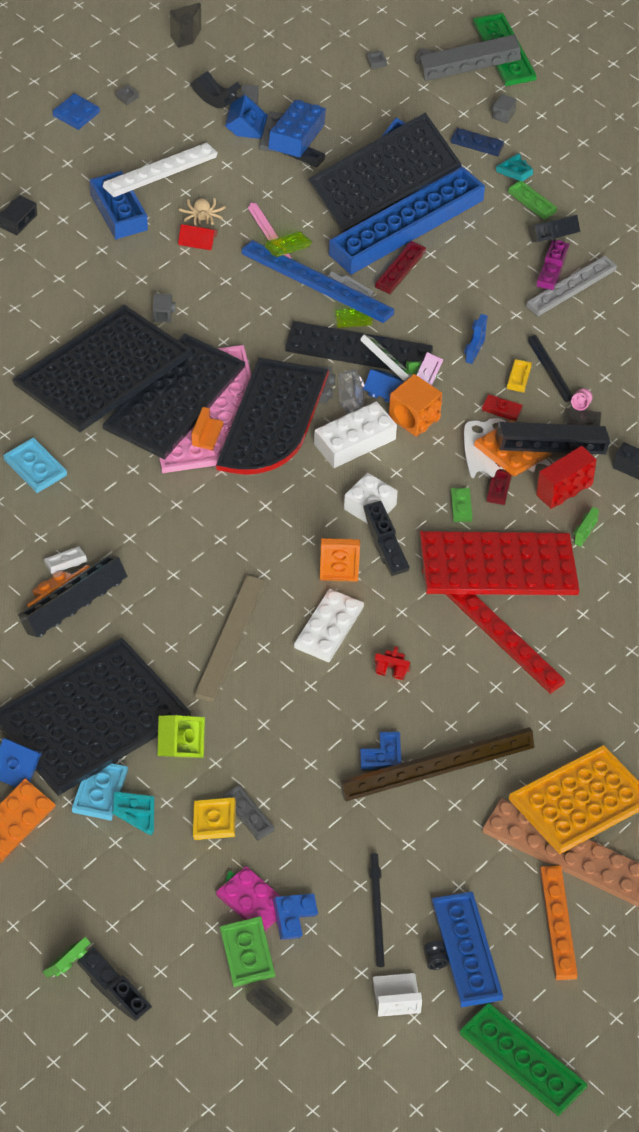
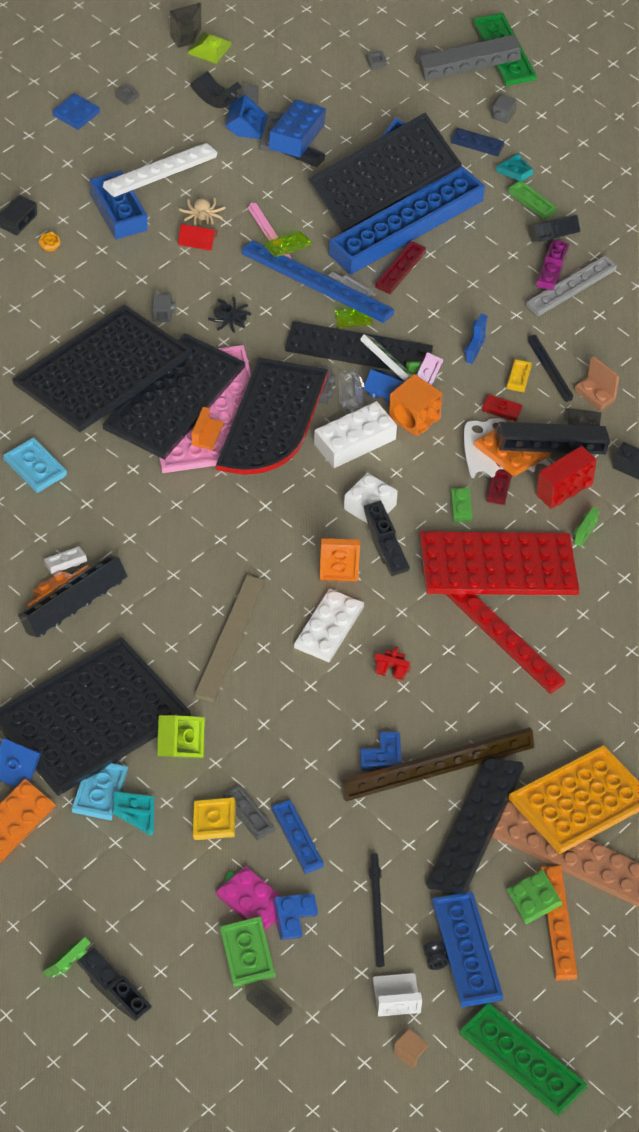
(49, 241): none -> light orange plate
(209, 47): none -> lime slope
(230, 314): none -> black animal
(297, 836): none -> blue tile
(409, 1048): none -> medium nougat panel
(475, 826): none -> black plate
(534, 896): none -> bright green plate
(579, 402): bright pink wheel -> none
(599, 386): none -> nougat bracket

